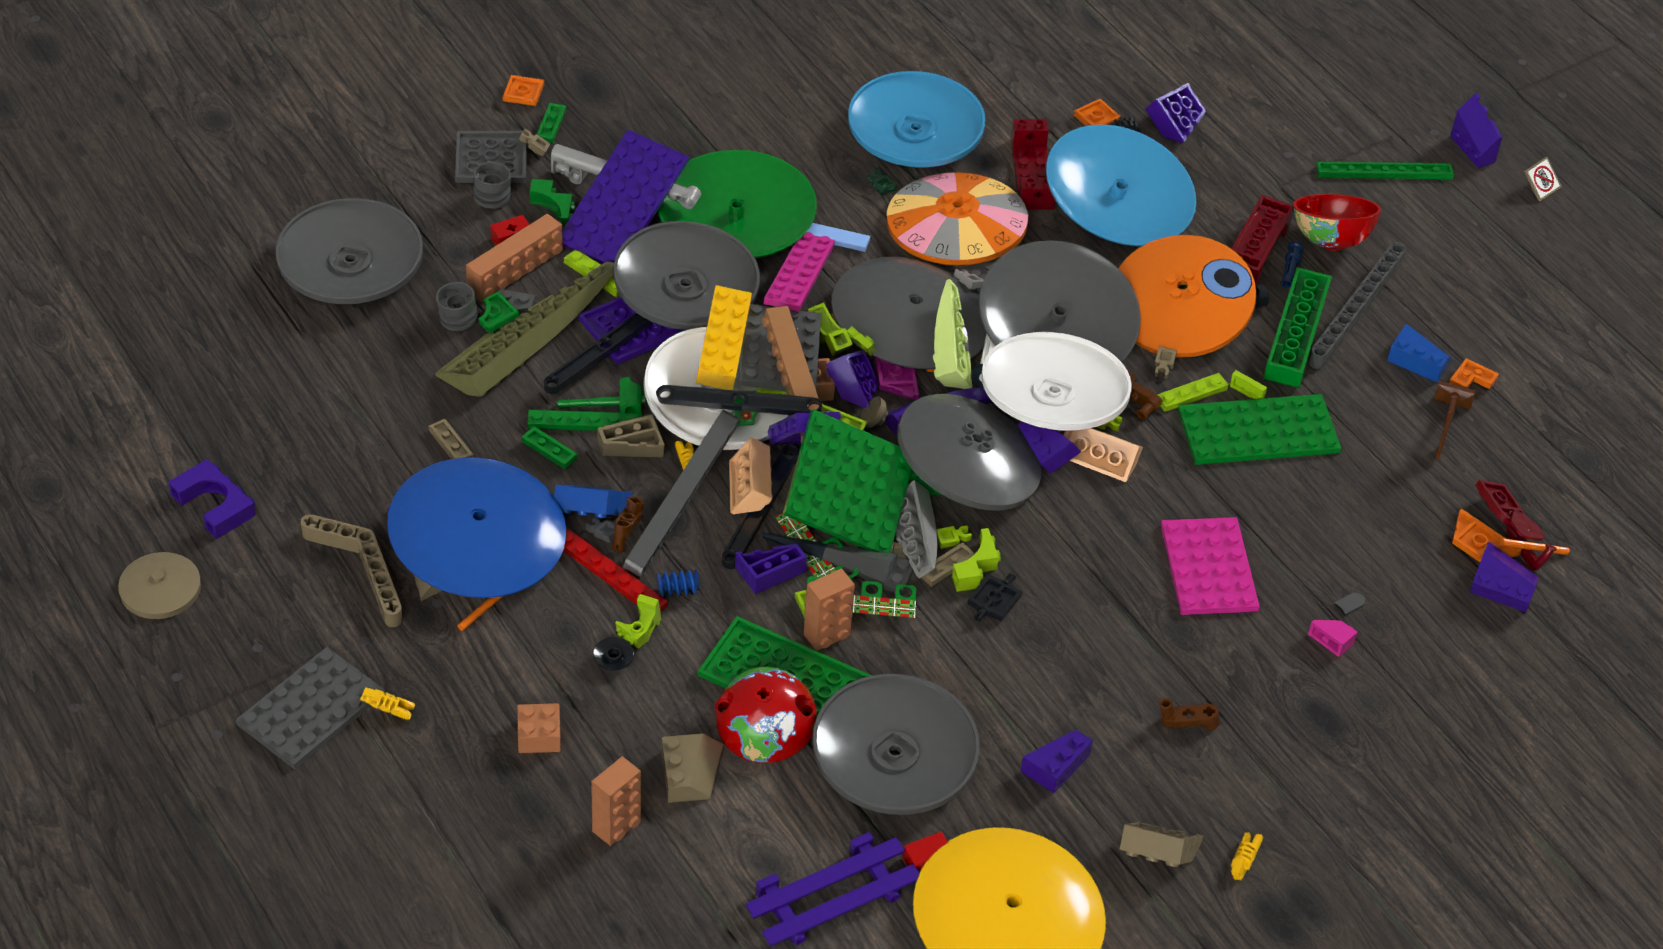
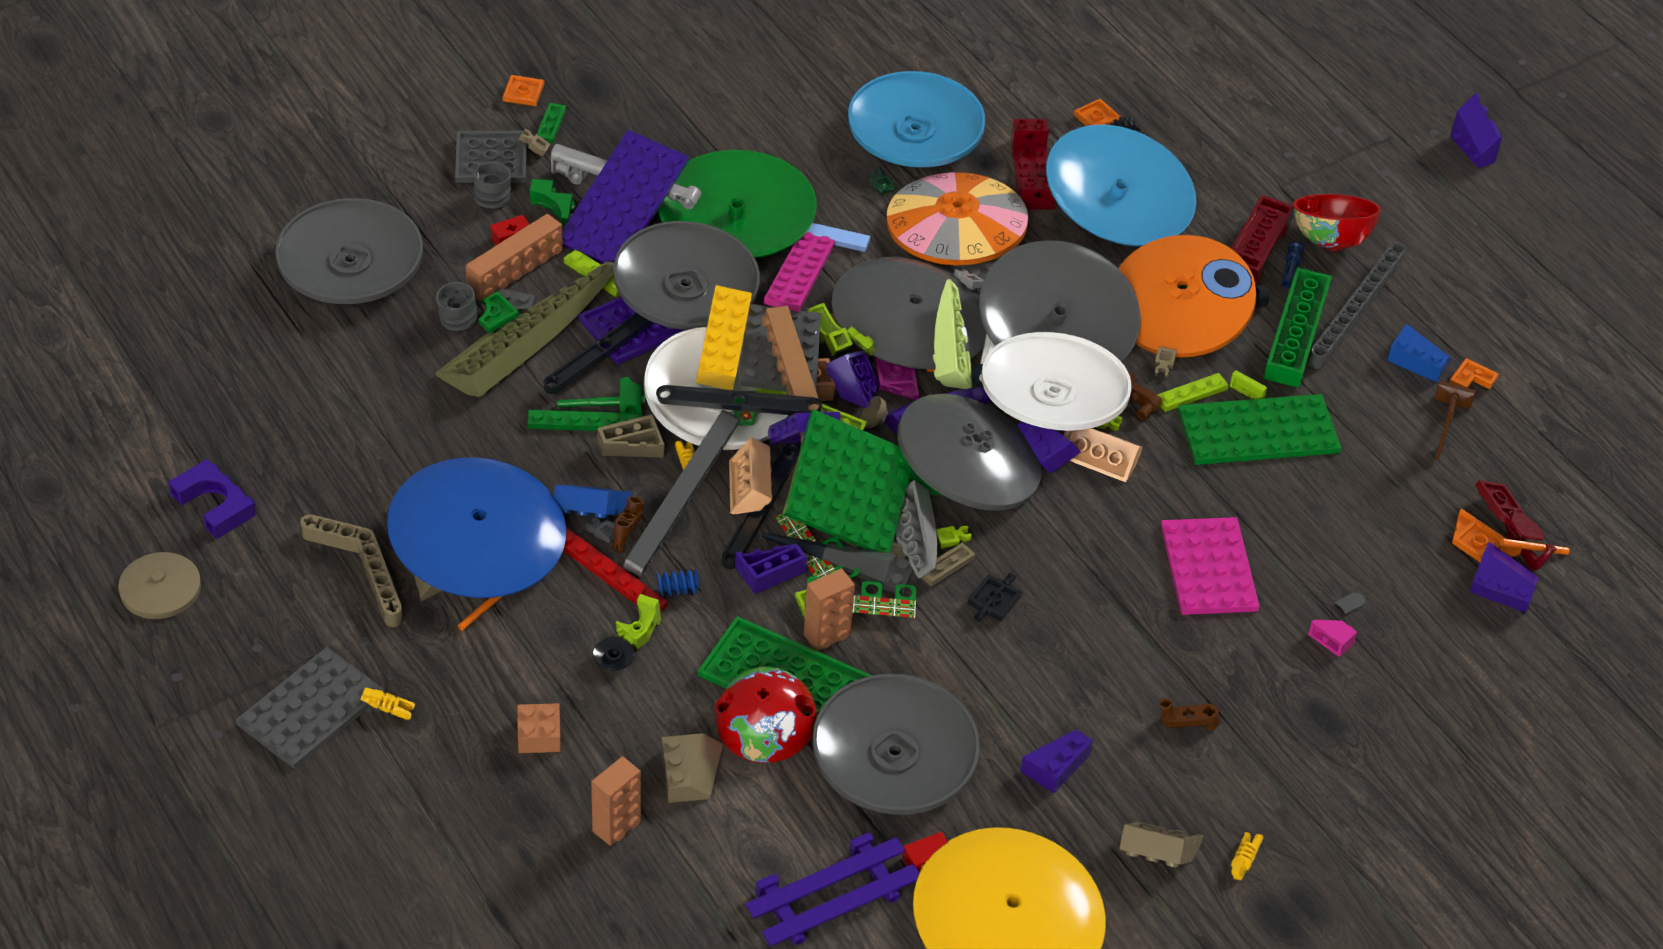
(449, 440): dark tan tile -> none
(549, 447): green plate -> none
(969, 573): lime arch -> none
(1176, 113): dark purple wedge -> none
(1384, 170): green tile -> none
(1542, 179): piece -> none

